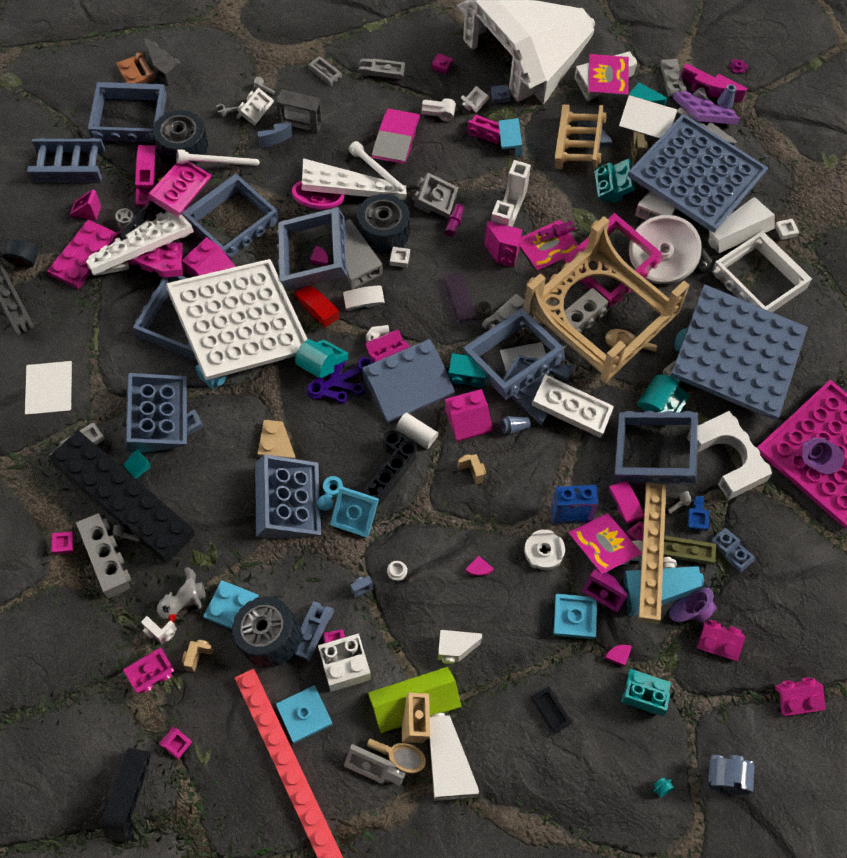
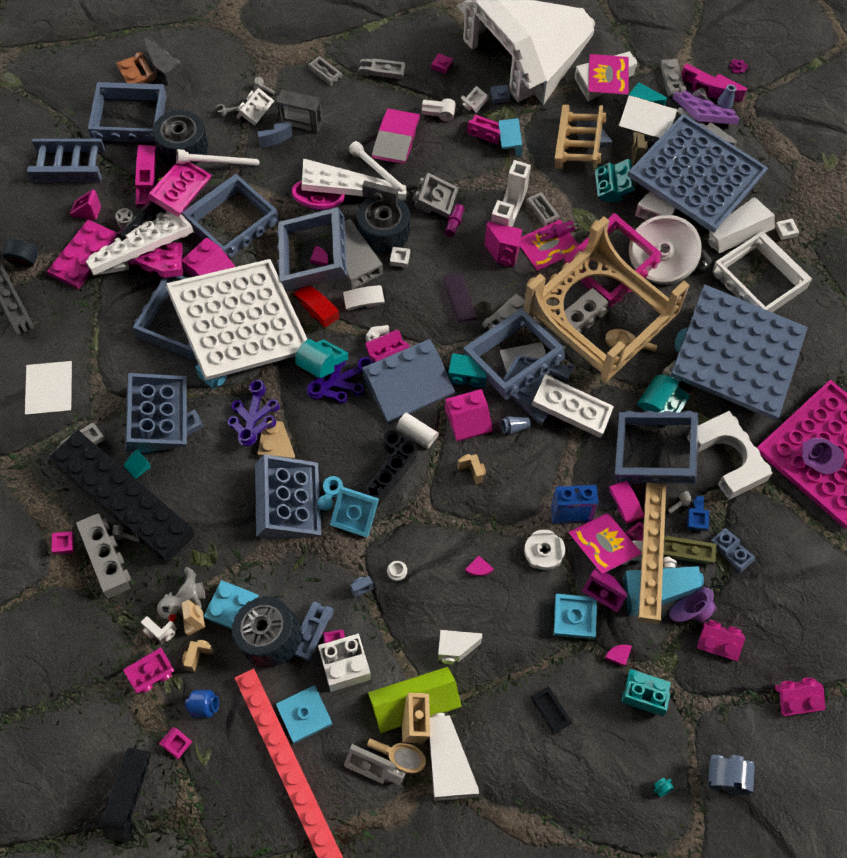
(193, 617): none -> tan bracket
(202, 703): none -> blue head
(248, 435): none -> dark purple plant
(380, 192): none -> flat silver plate
(537, 208): none -> light grey tile

